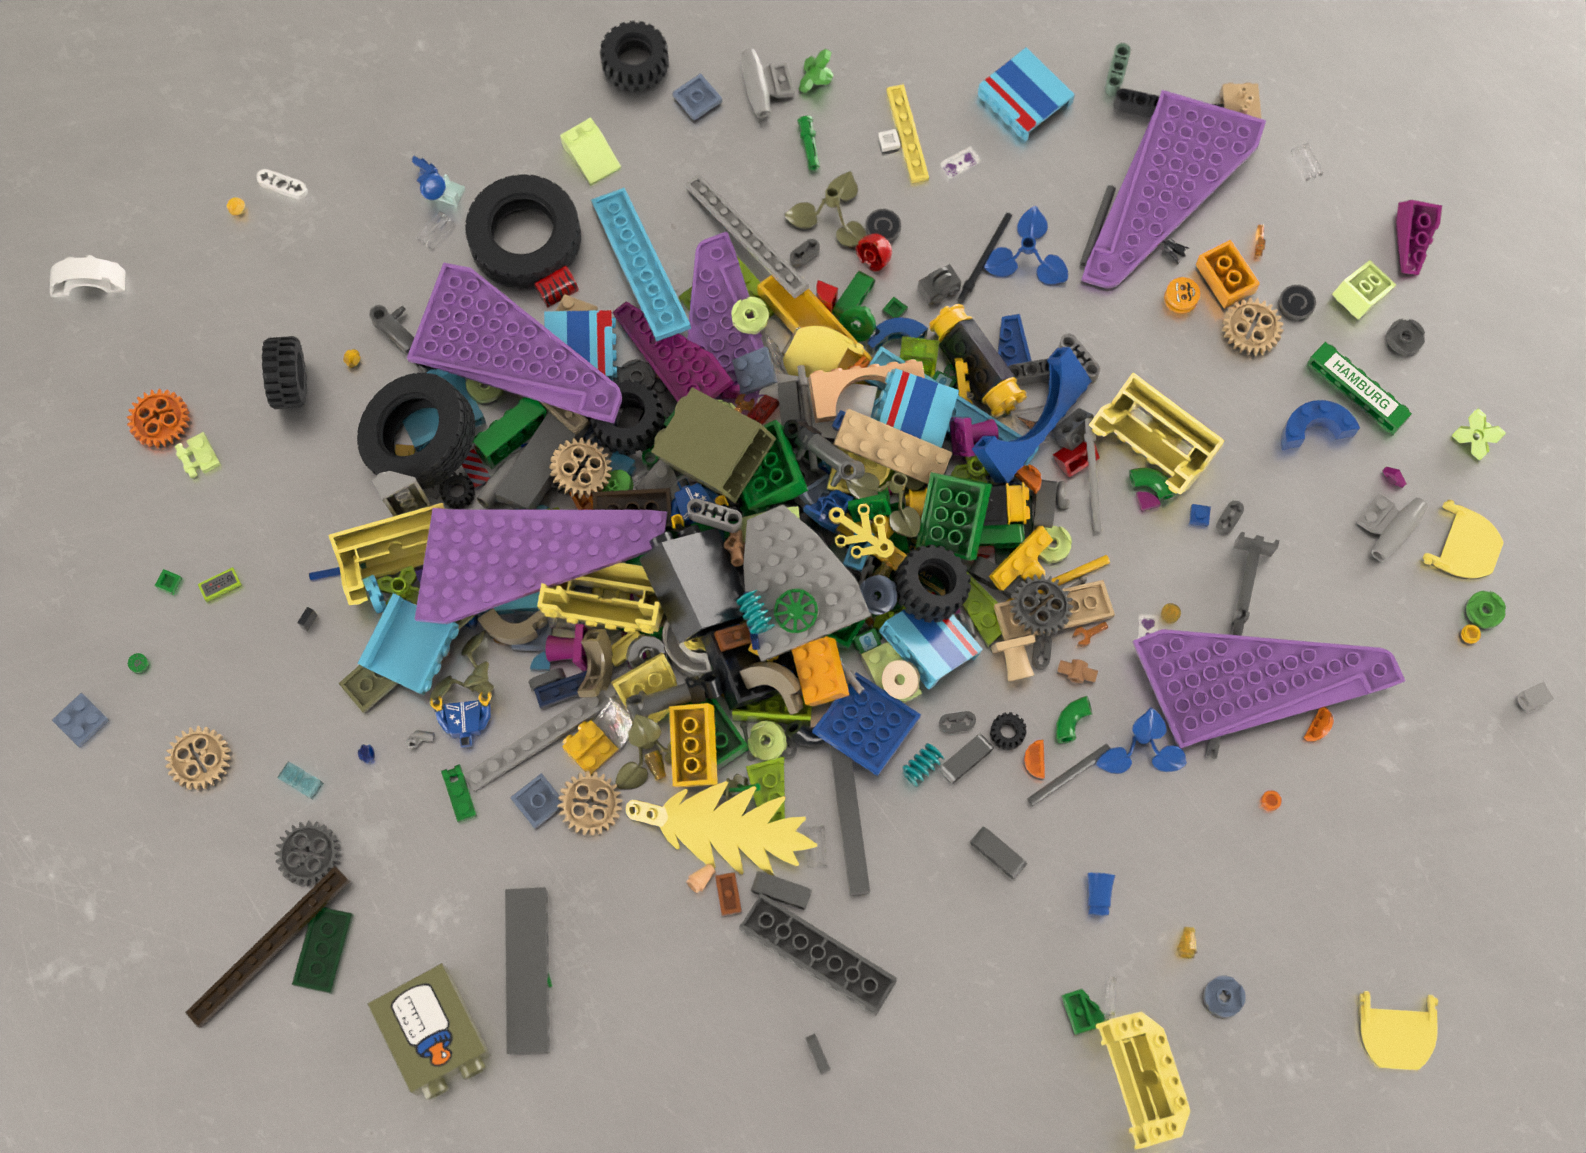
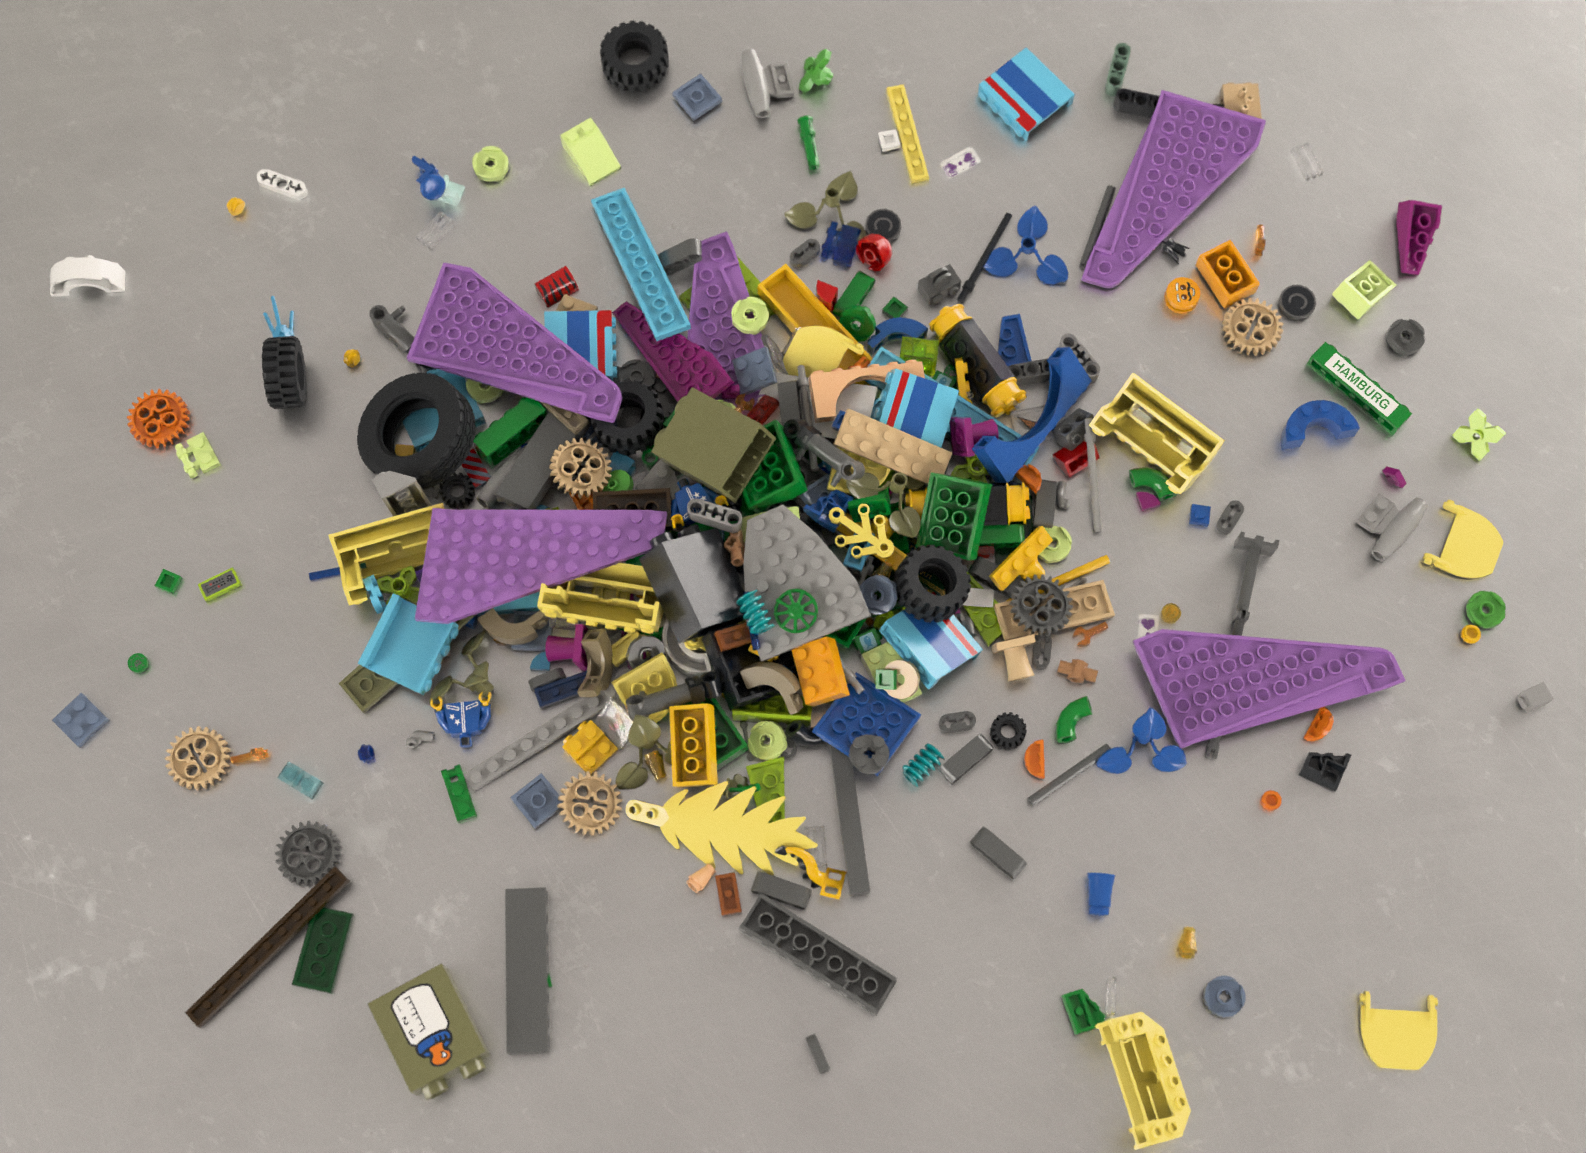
(256, 754): none -> clear orange bar
(281, 330): none -> dark azure plant
(307, 619): black tile -> none
(493, 173): none -> yellowish green plate
(516, 194): black tyre -> none
(681, 256): none -> dark grey beam
(747, 236): light grey plate -> none
(810, 866): none -> yellow piece
(845, 245): none -> clear blue plate
(874, 744): none -> dark grey plate
(886, 679): none -> tile
(980, 598): none -> white sticker
(1325, 768): none -> black slope

